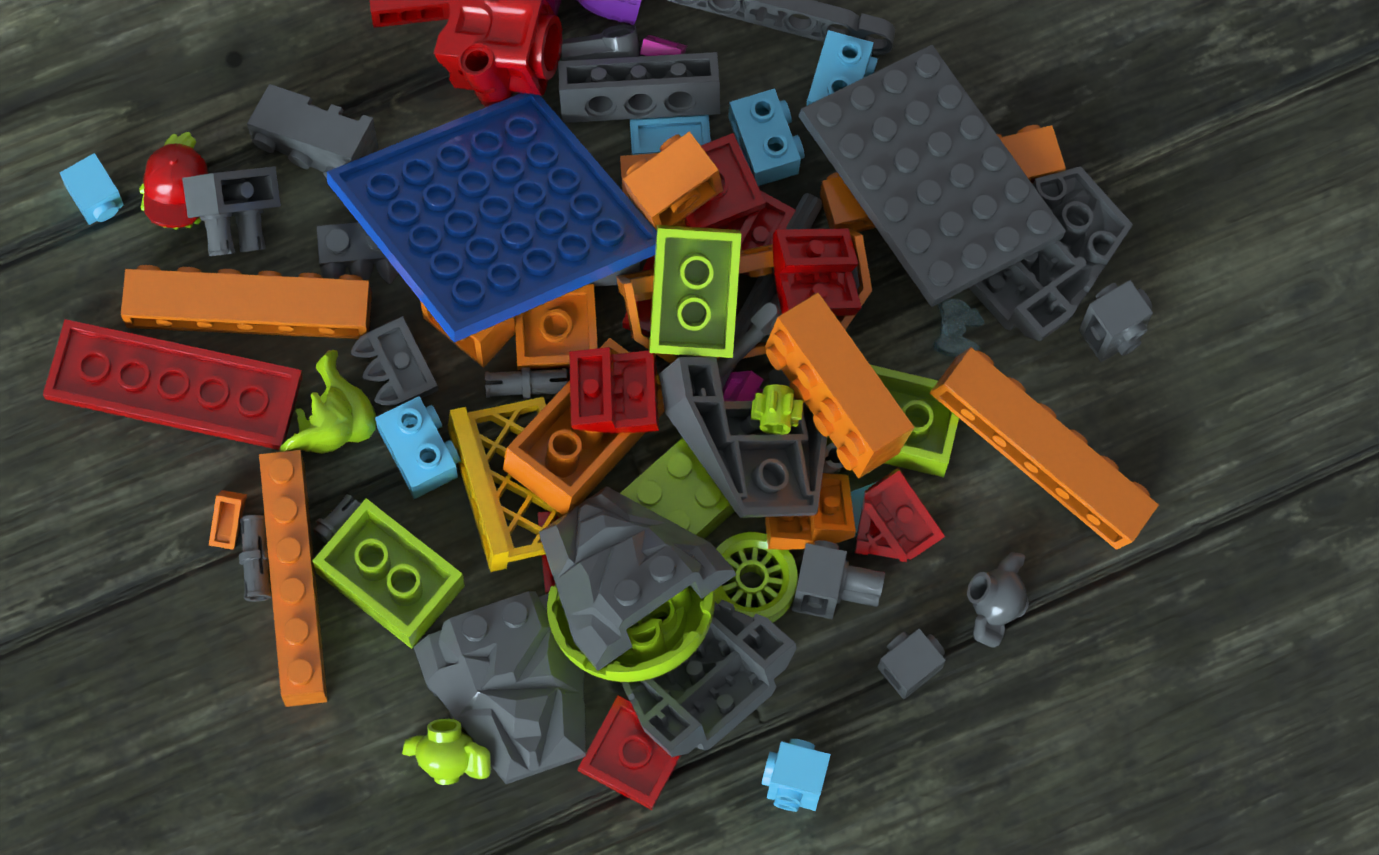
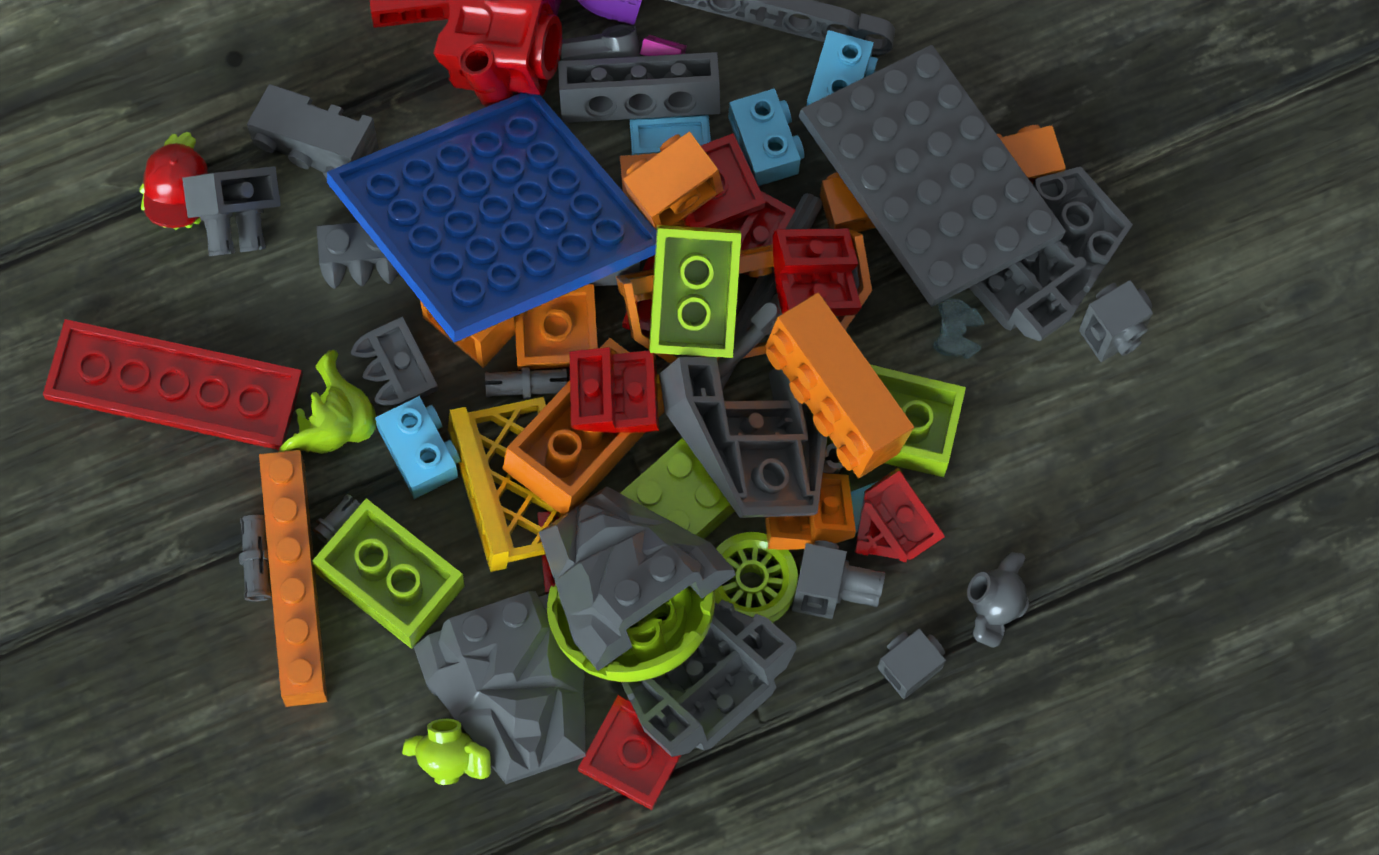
(92, 189): medium azure brick -> none
(226, 519): orange piece -> none
(246, 303): orange brick -> none
(742, 386): dark pink tile -> none
(776, 409): lime gear -> none
(795, 775): medium azure brick -> none
(1044, 448): orange brick -> none

